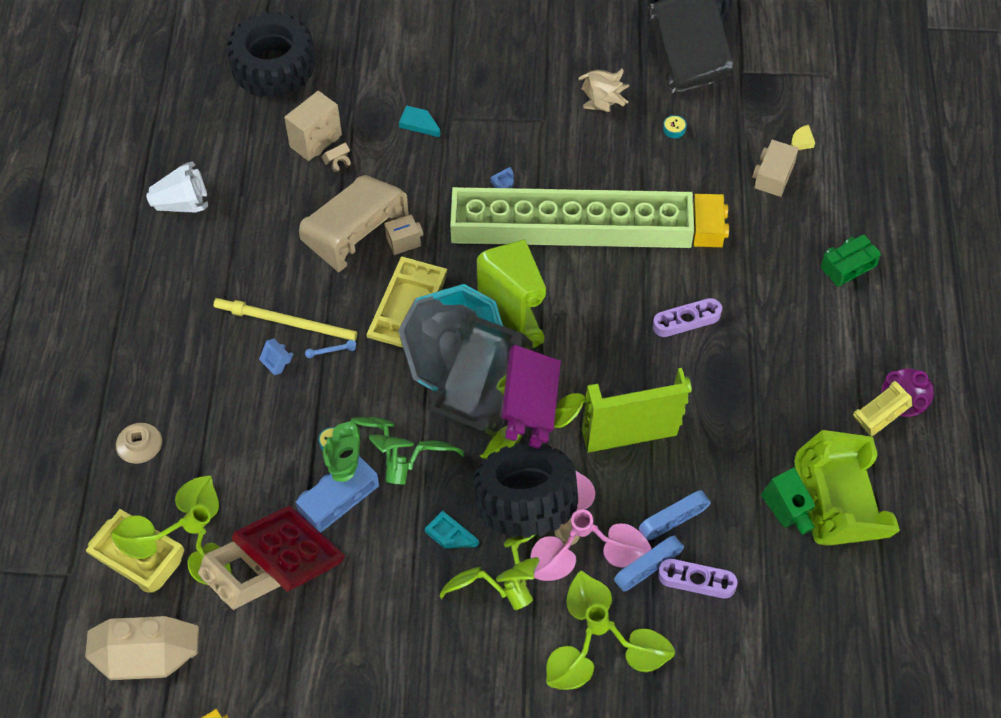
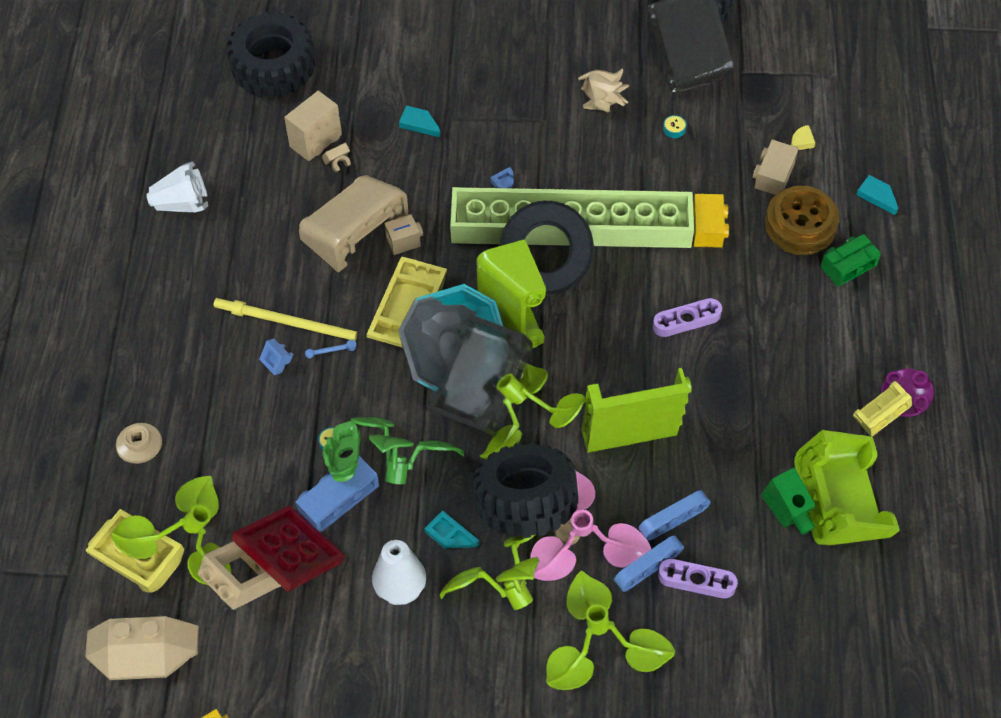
(398, 574): none -> white cone
(530, 394): magenta tile -> none
(574, 227): none -> black tyre
(805, 209): none -> pearl gold wheel
(878, 194): none -> teal tile

